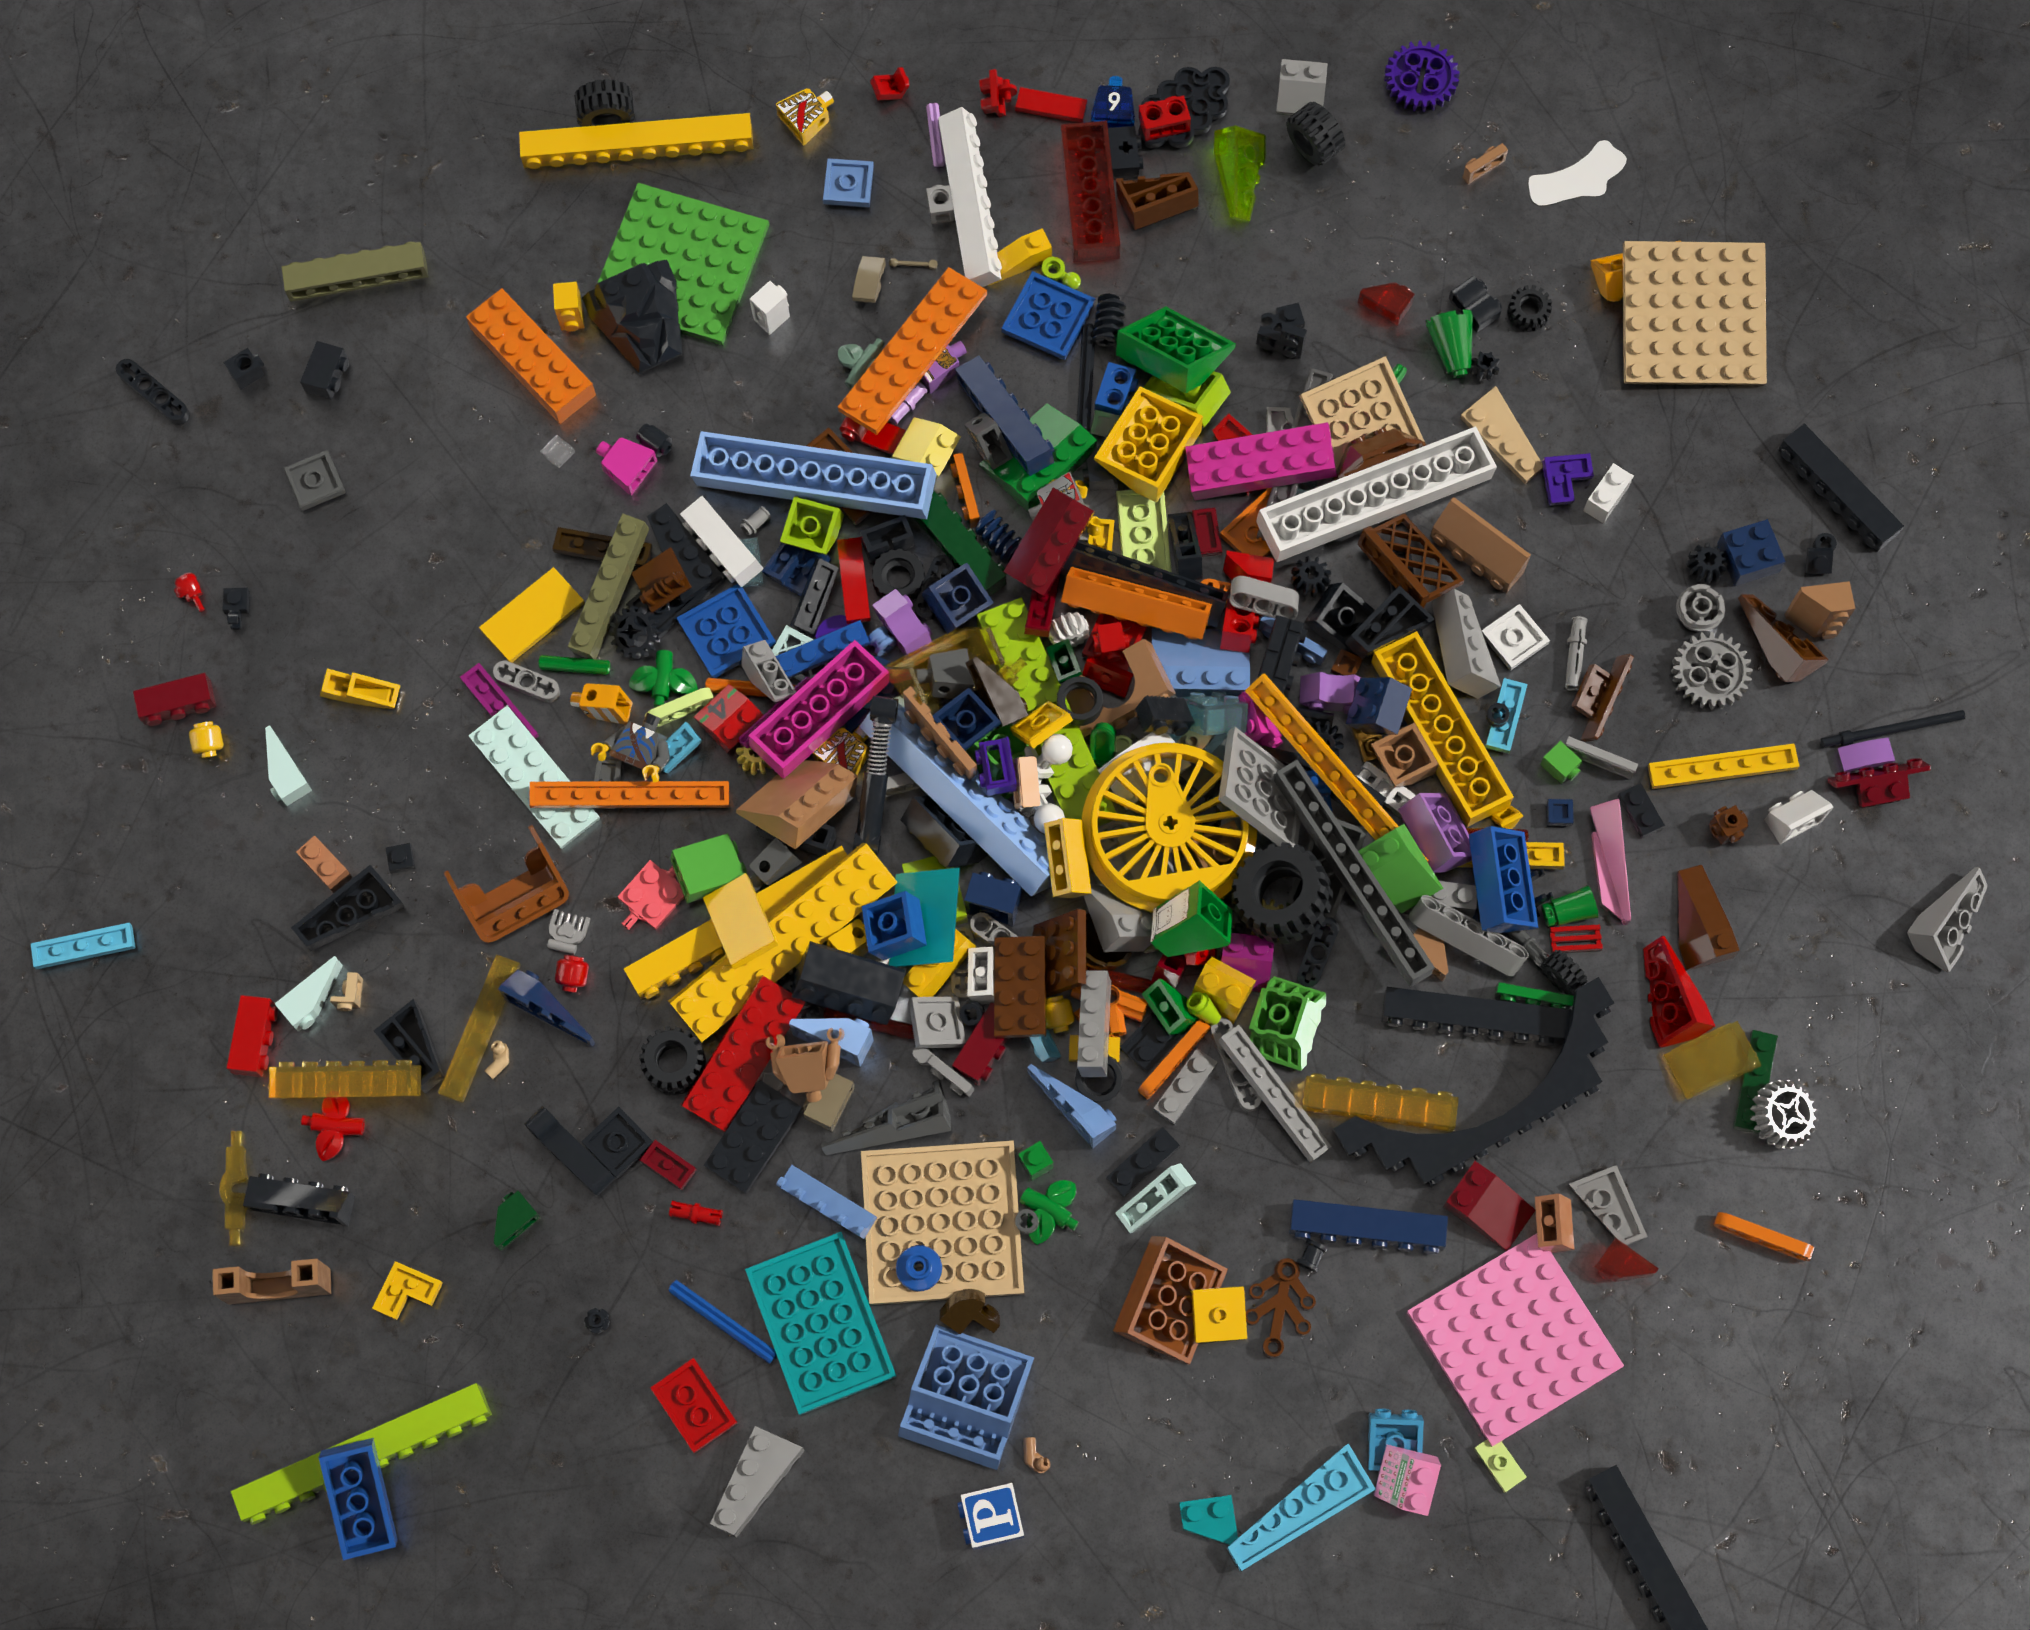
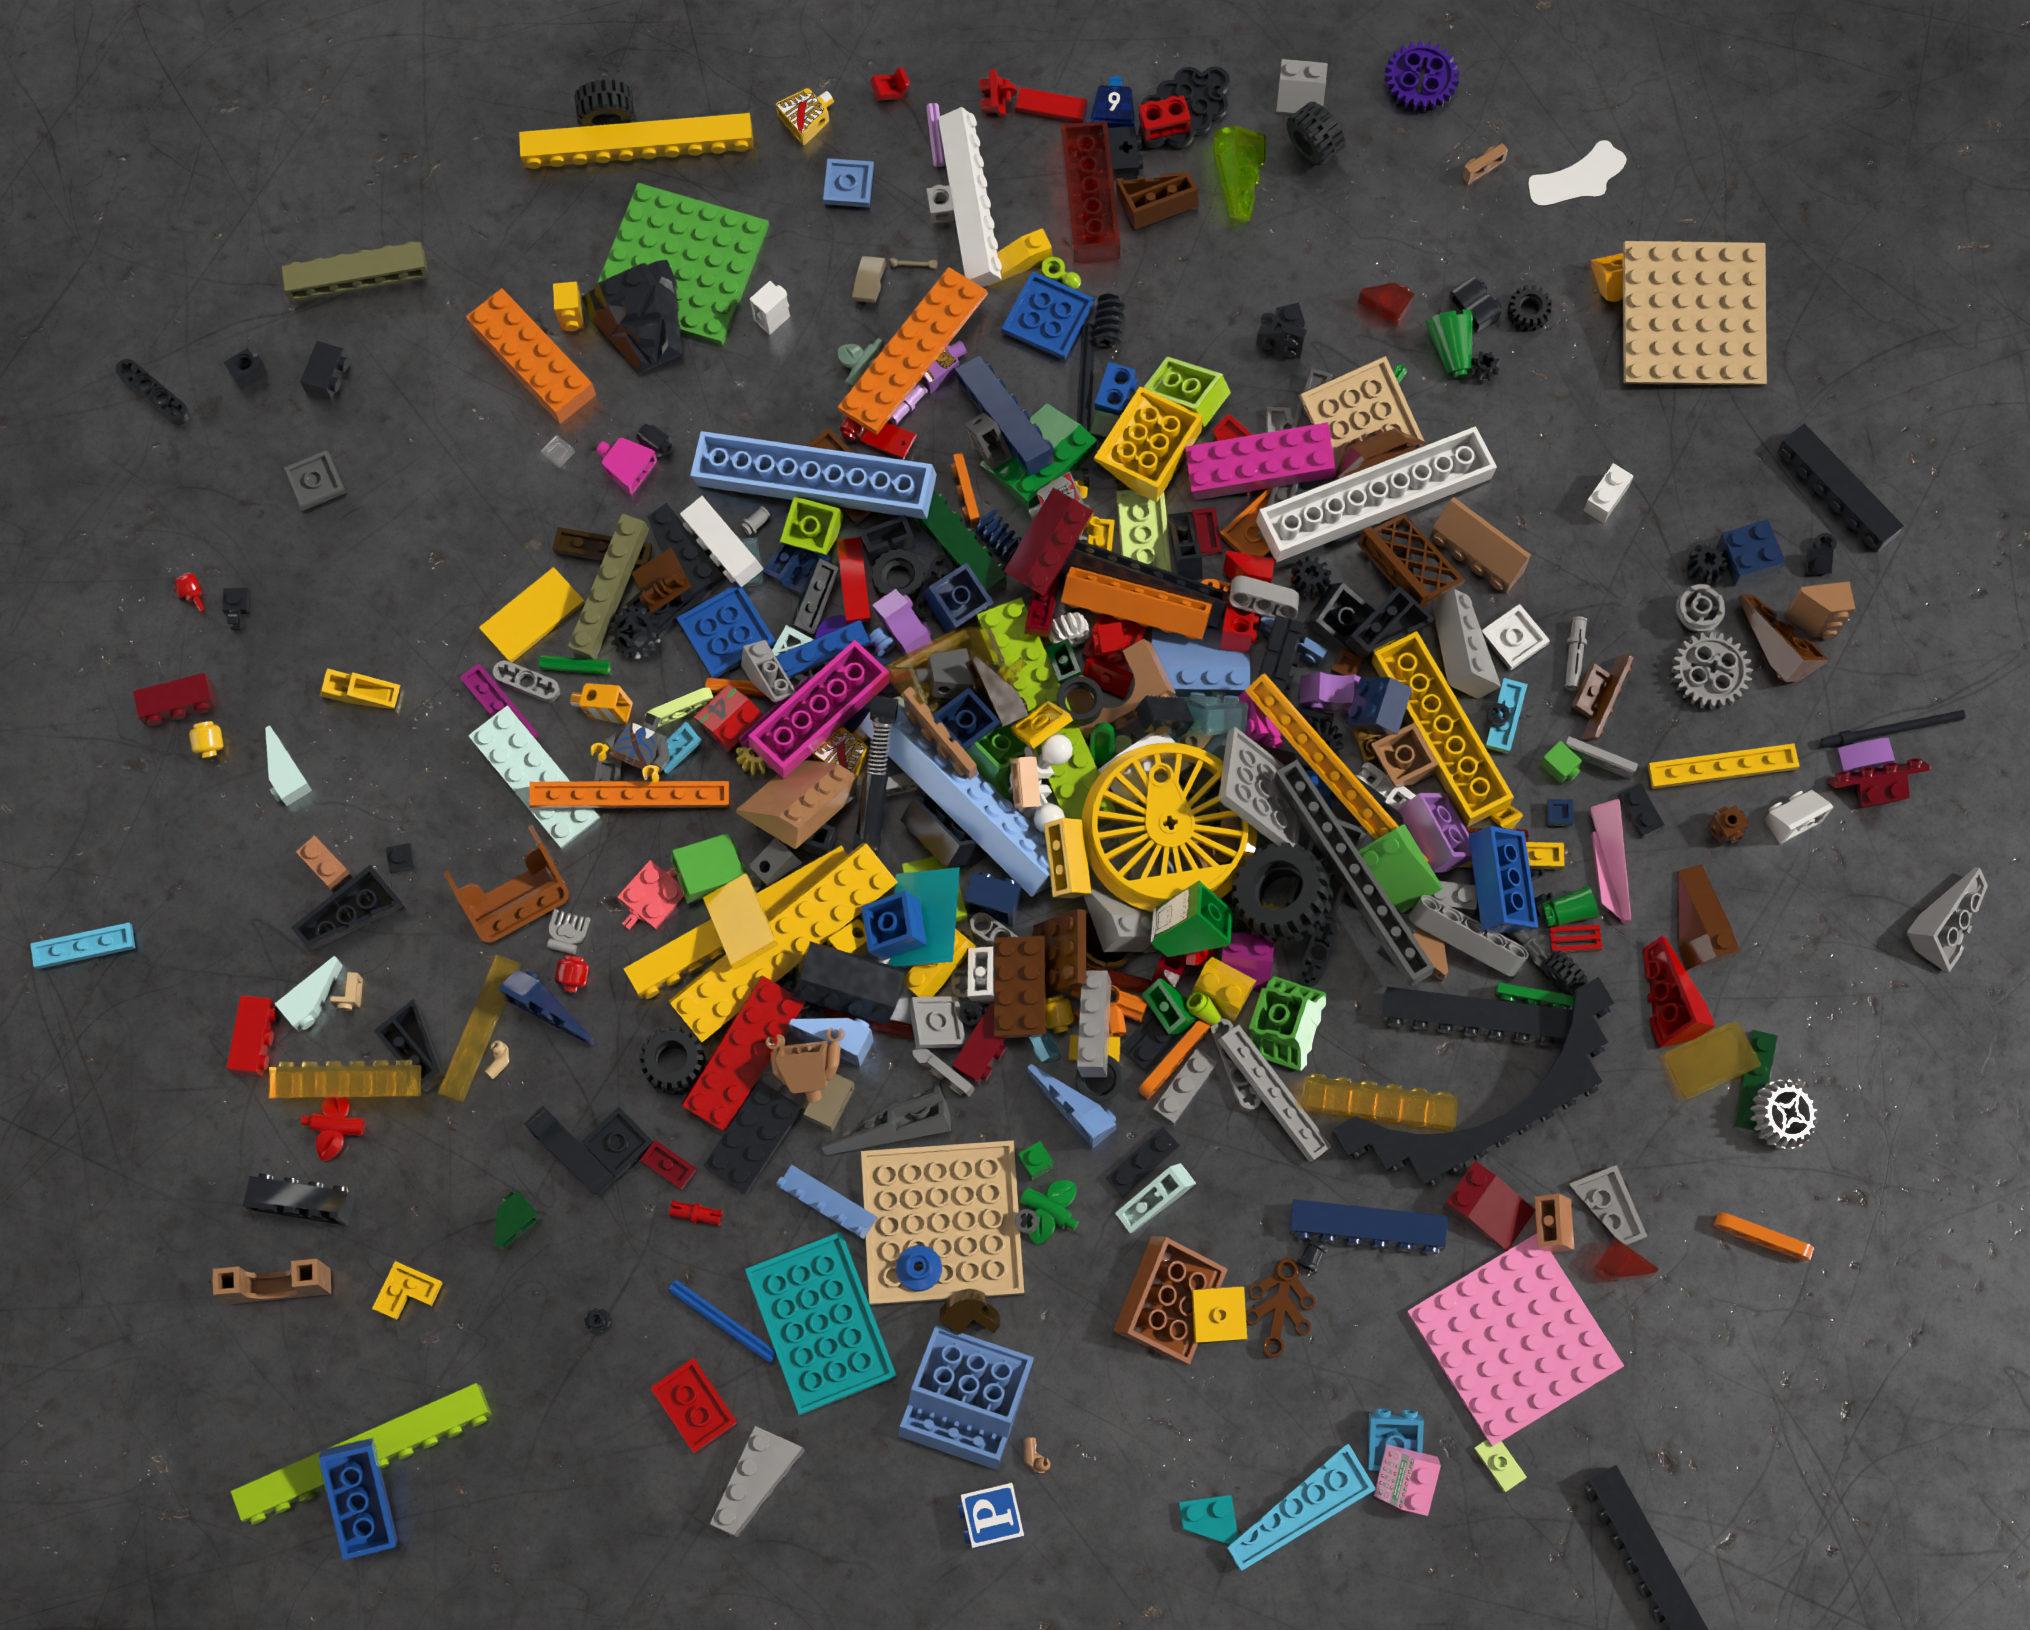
(235, 1174): clear yellow piece -> none
(662, 679): green plant -> none
(927, 443): light yellow slope -> none
(1001, 786): dark purple window -> none
(1173, 348): green slope -> none
(1503, 434): tan wing -> none
(1559, 474): dark purple plate -> none

